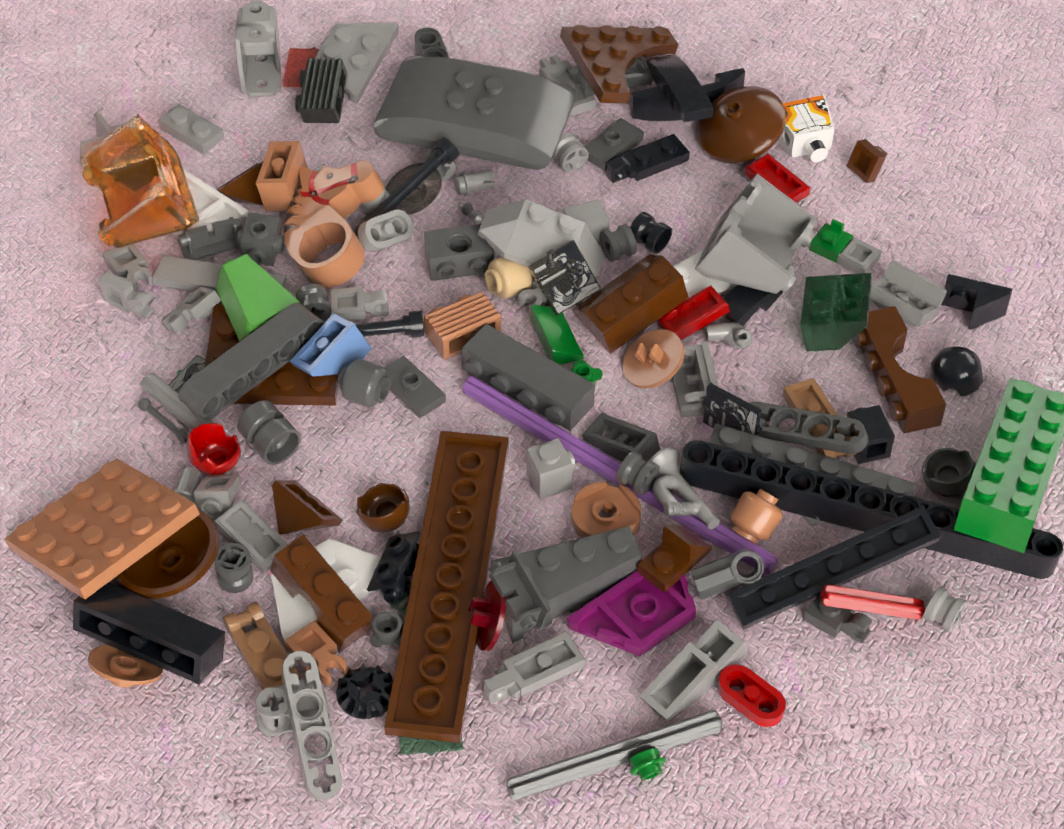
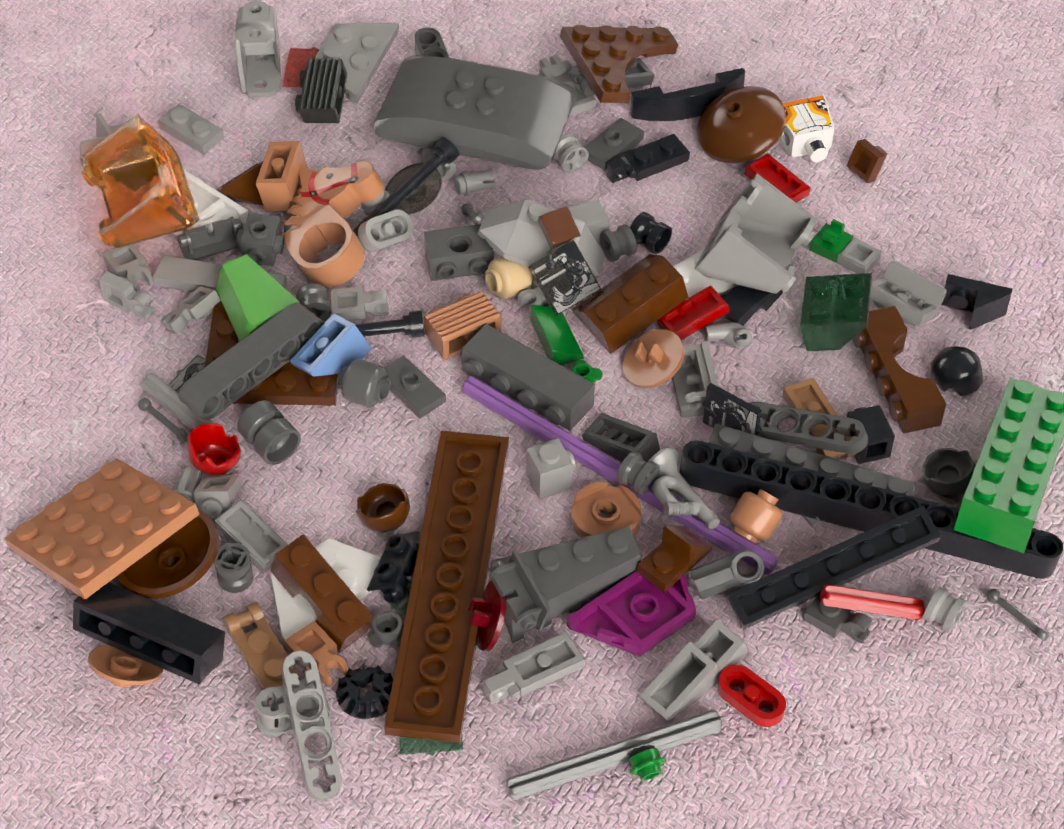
(299, 509): reddish brown slope -> none
(558, 227): none -> reddish brown slope
(680, 87): black slope -> none
(995, 597): none -> dark grey hinge

